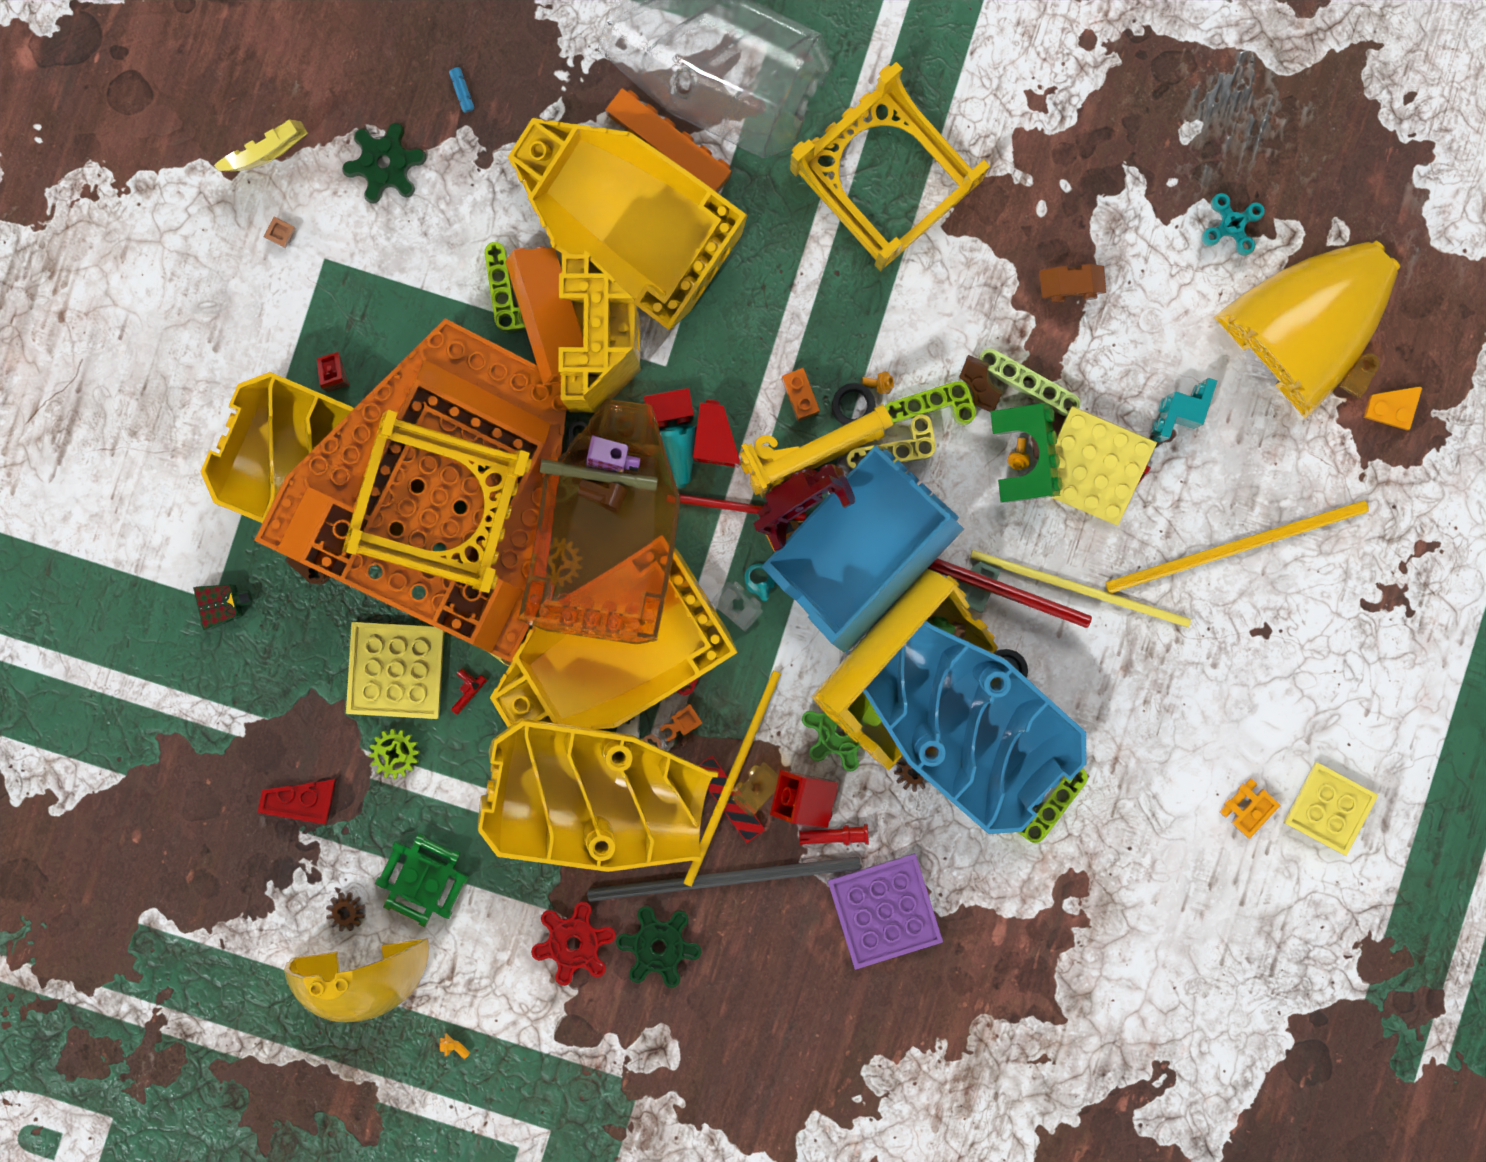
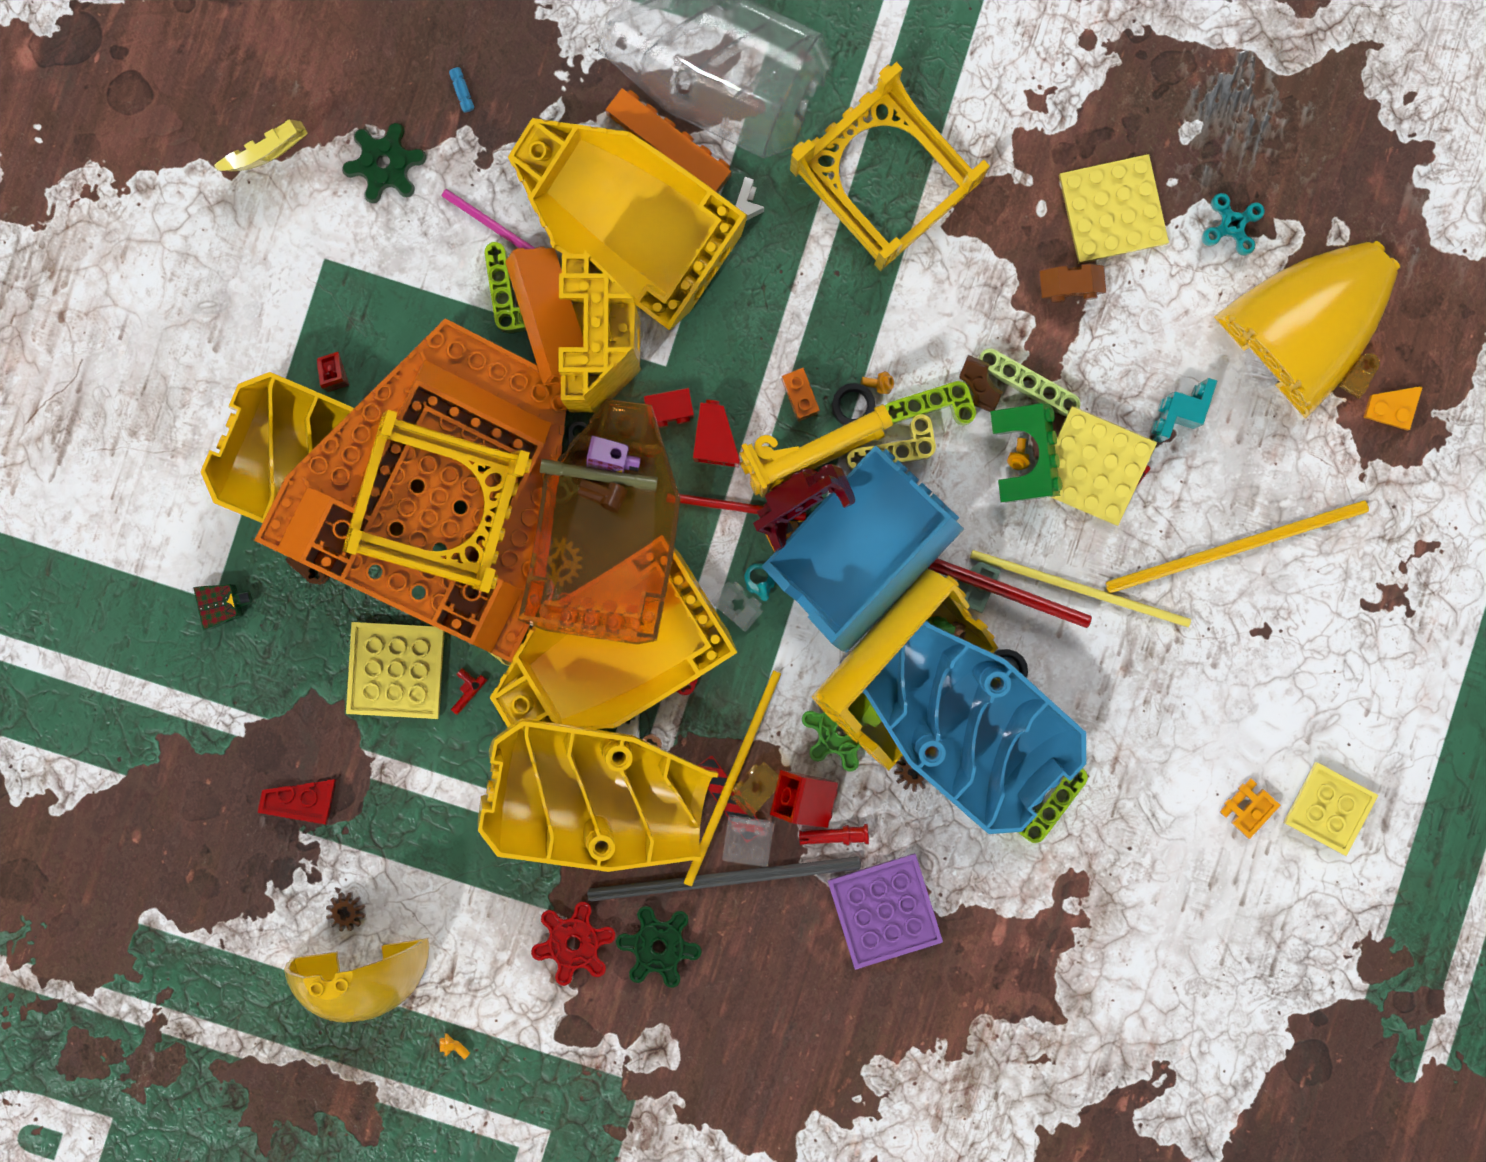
(279, 232): nougat plate -> none
(390, 764): lime gear -> none
(422, 879): green brick -> none
(484, 219): none -> dark pink piece
(679, 447): teal cone -> none
(684, 721): orange plate -> none
(747, 193): none -> white slope
(748, 840): none -> clear bracket
(1113, 208): none -> light yellow plate

